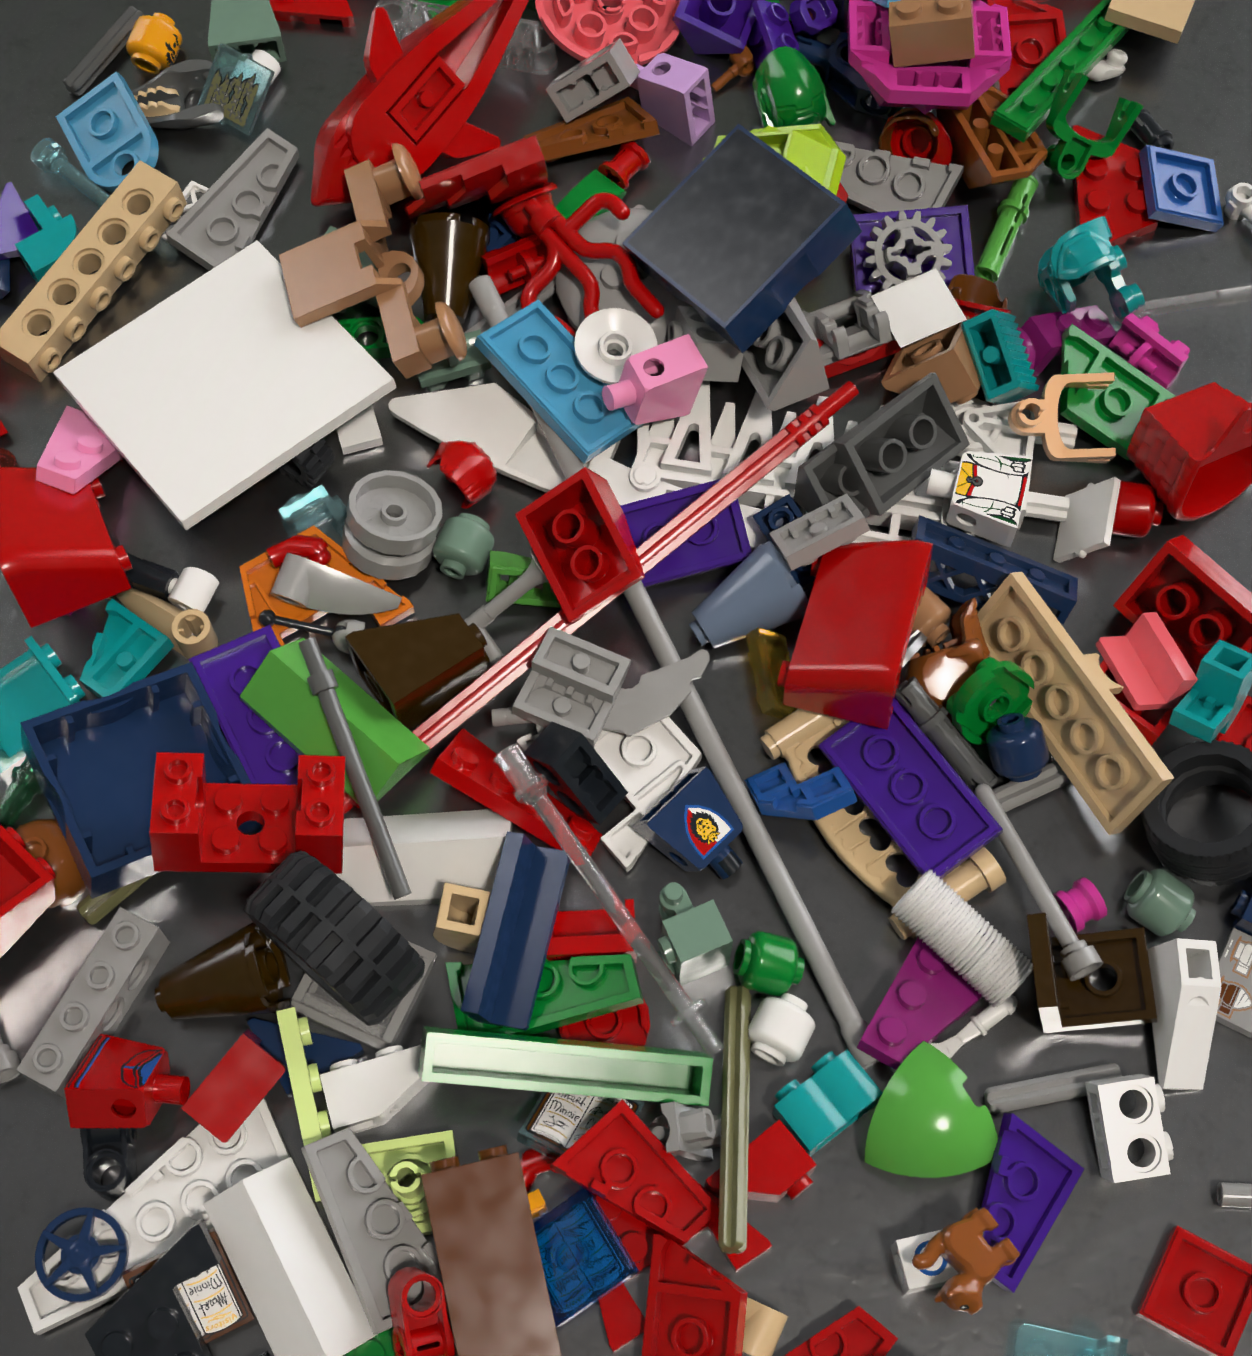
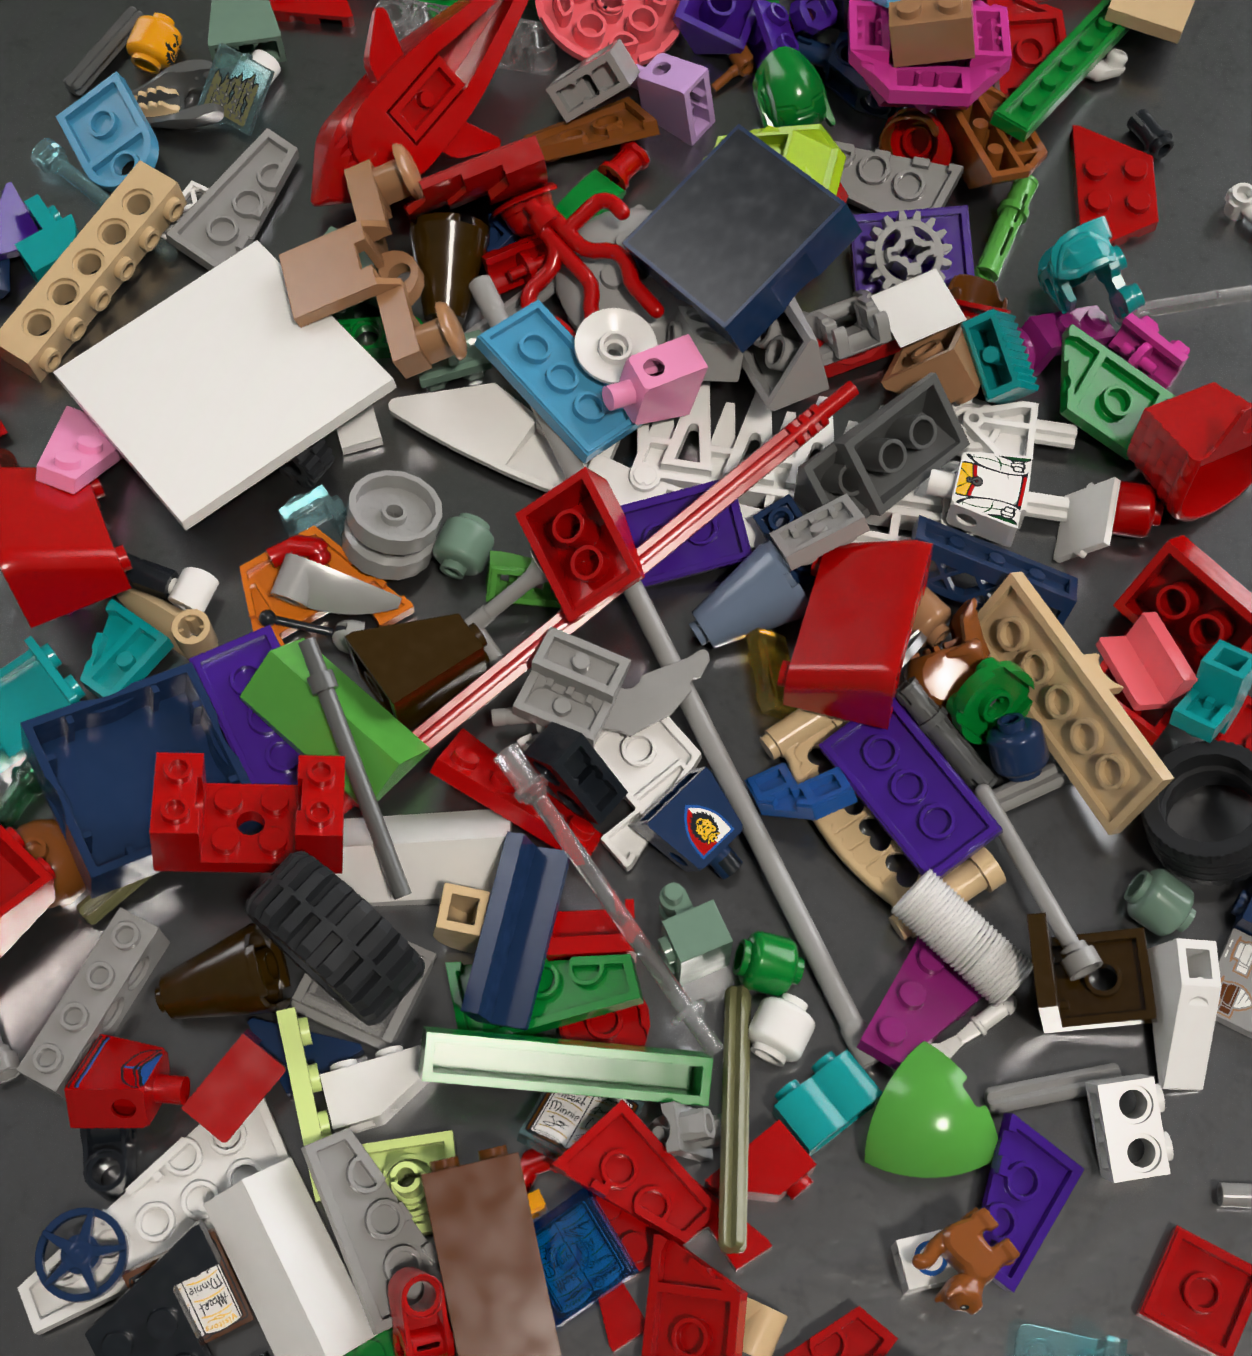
(467, 468): red hair -> none
(1046, 418): light nougat piece -> none
(1073, 150): green piece -> none
(1081, 904): dark pink wheel -> none
(1181, 188): blue tile -> none

